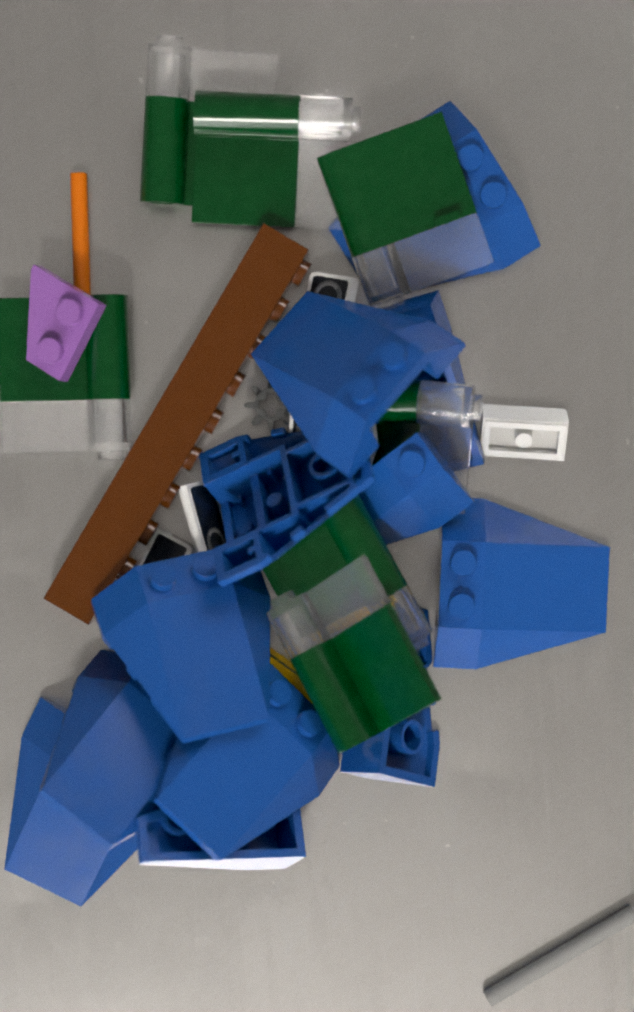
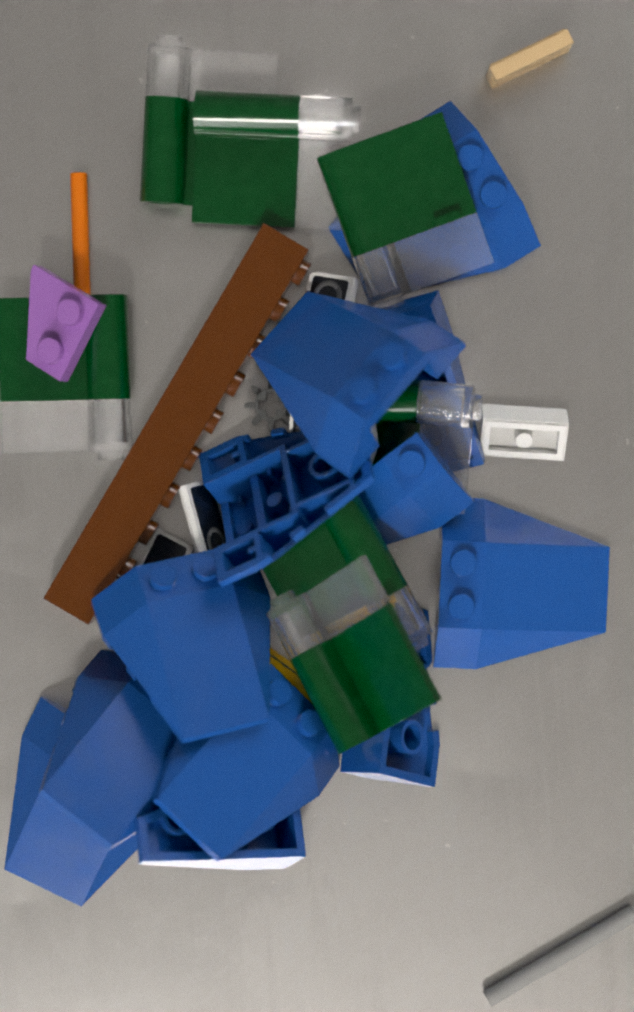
(529, 58): none -> tan tile

